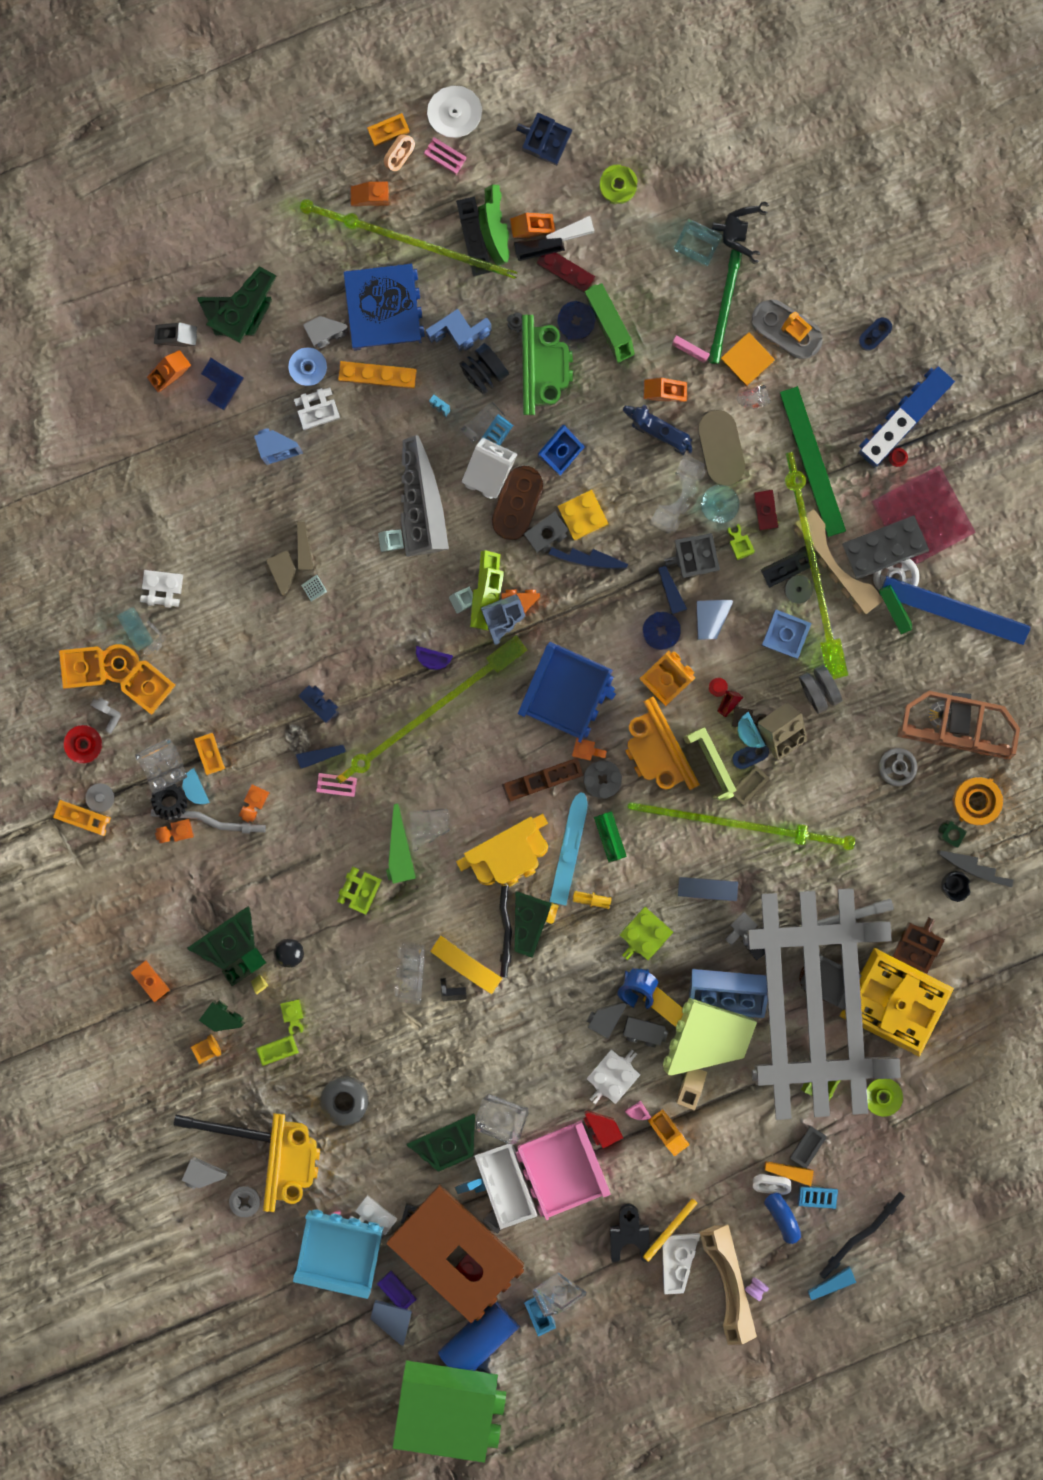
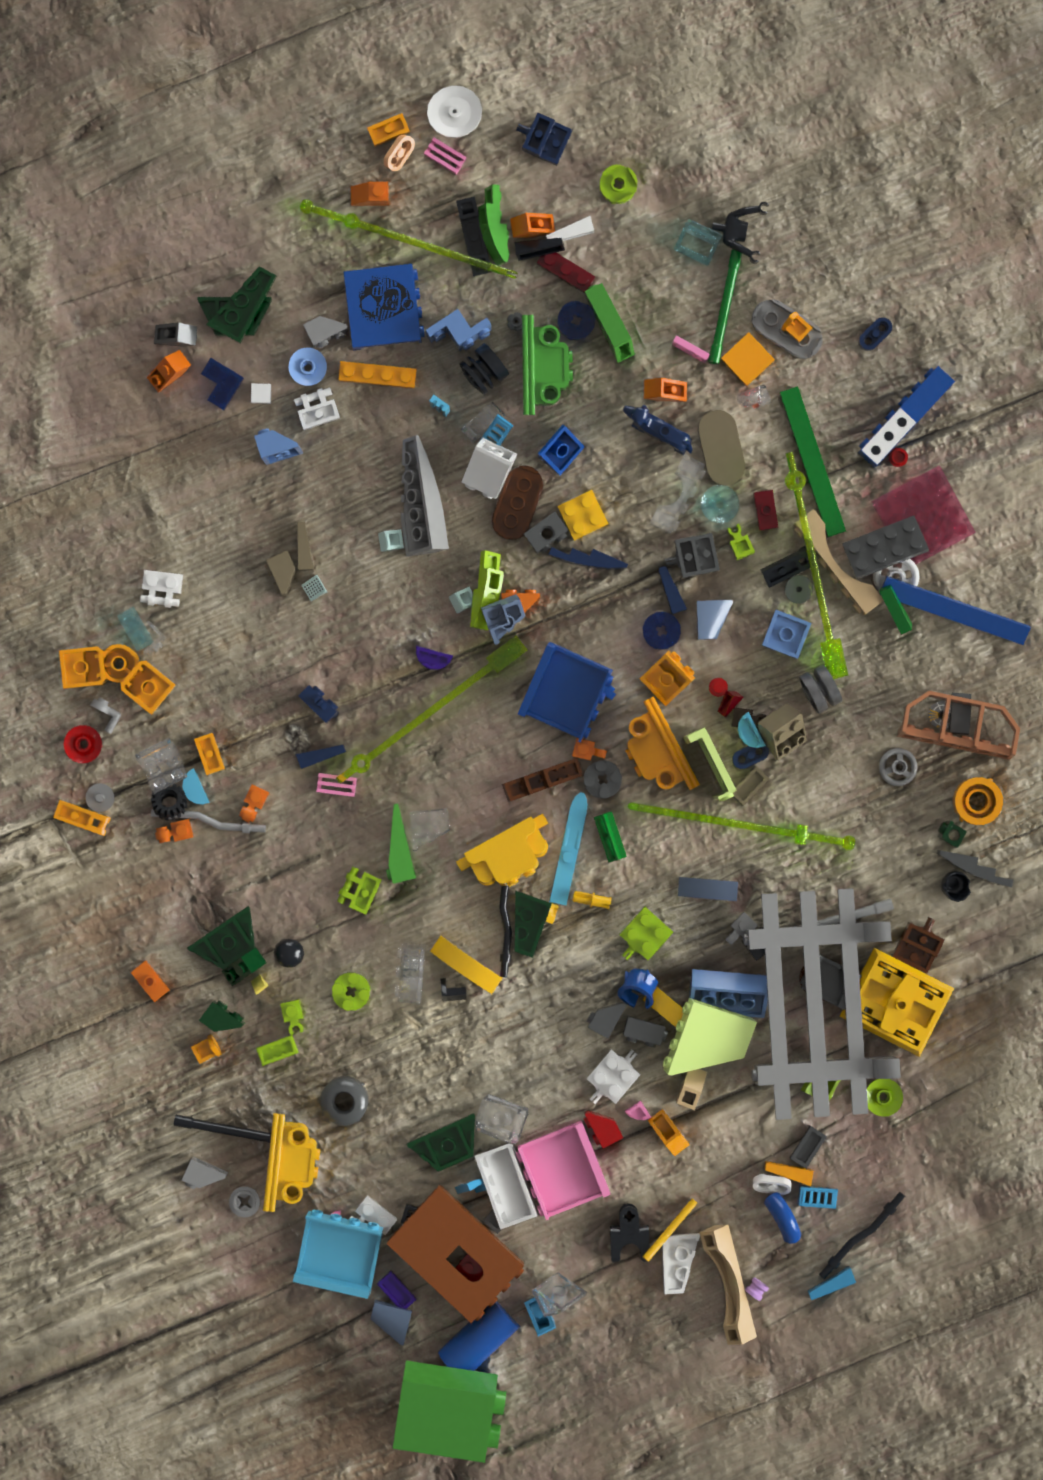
(260, 393): none -> white tile
(346, 1001): none -> lime plate

